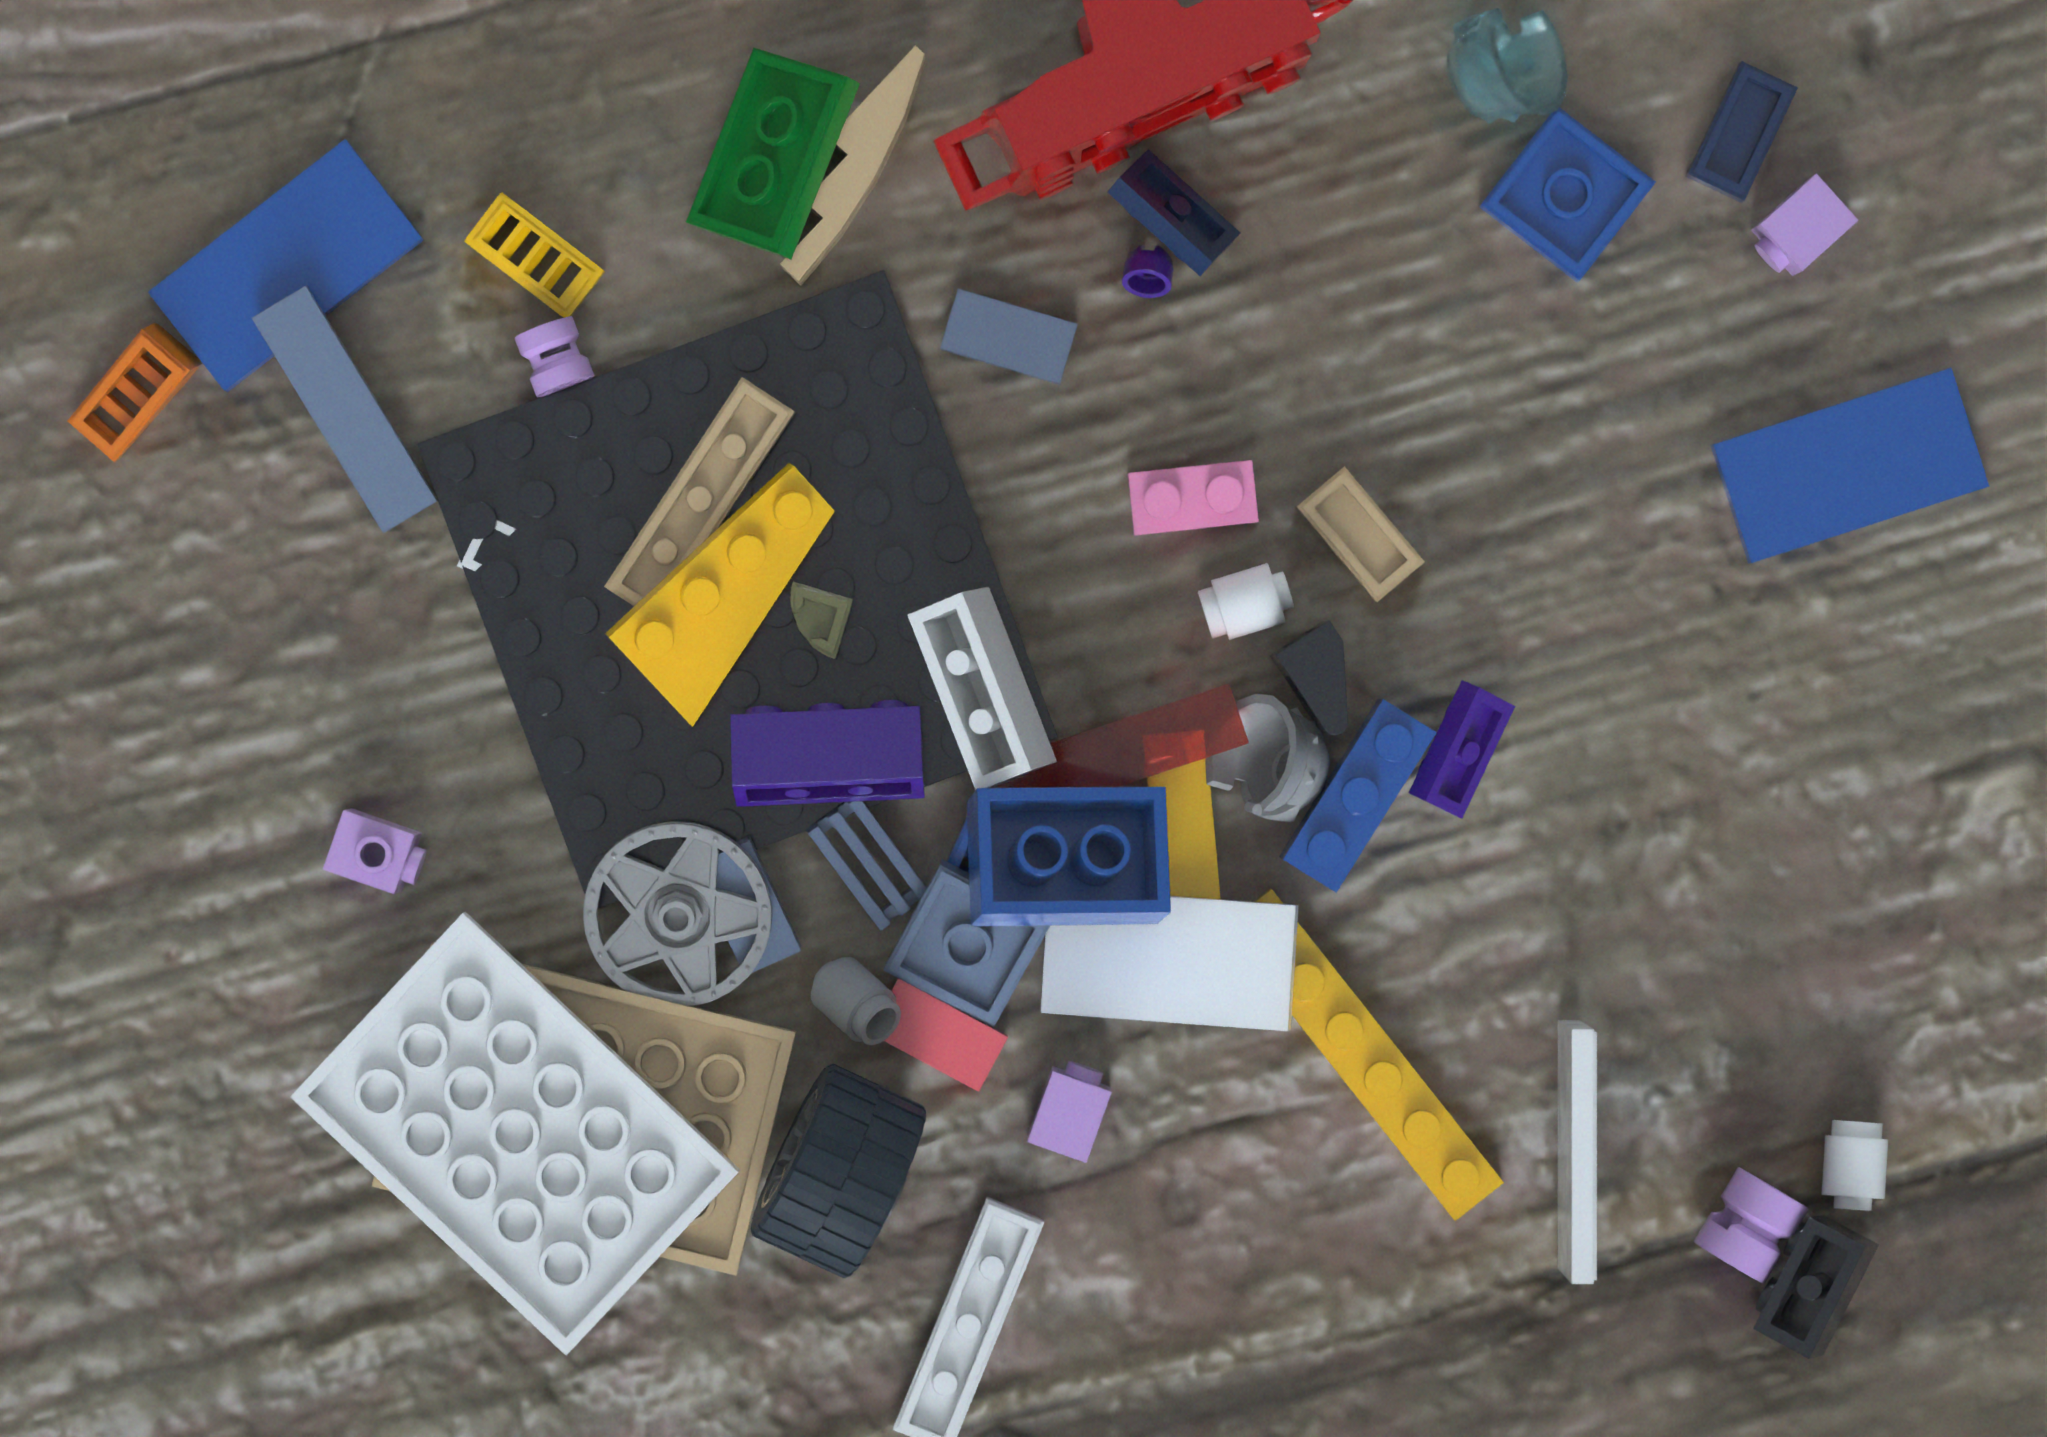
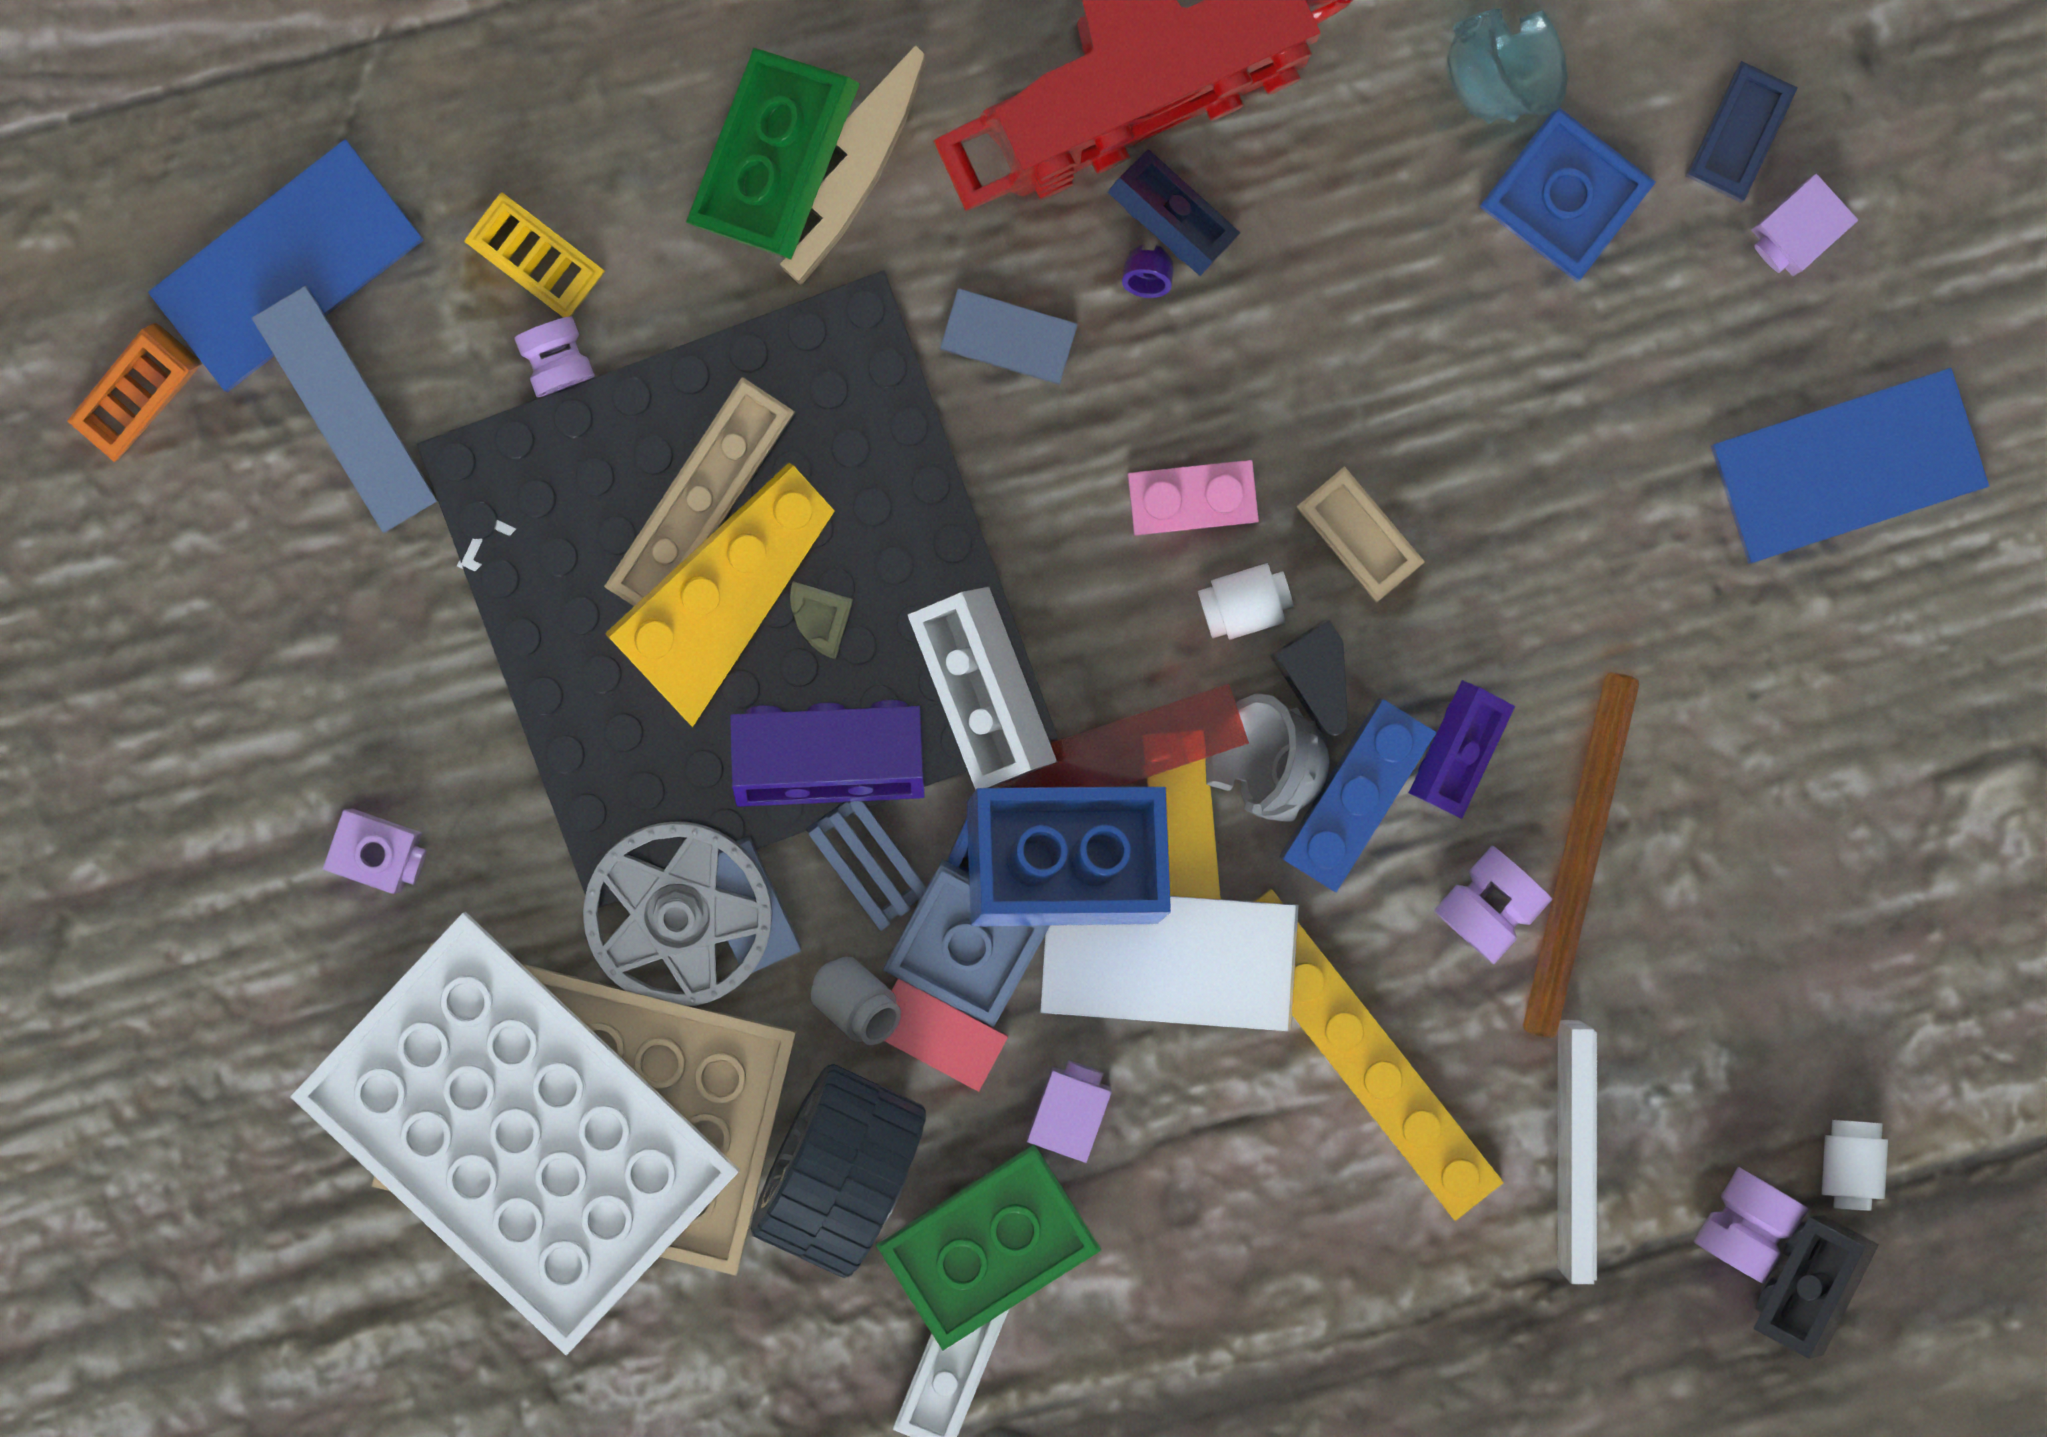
(988, 1246): none -> green tile
(1478, 921): none -> lavender wheel
(1581, 855): none -> clear orange axle

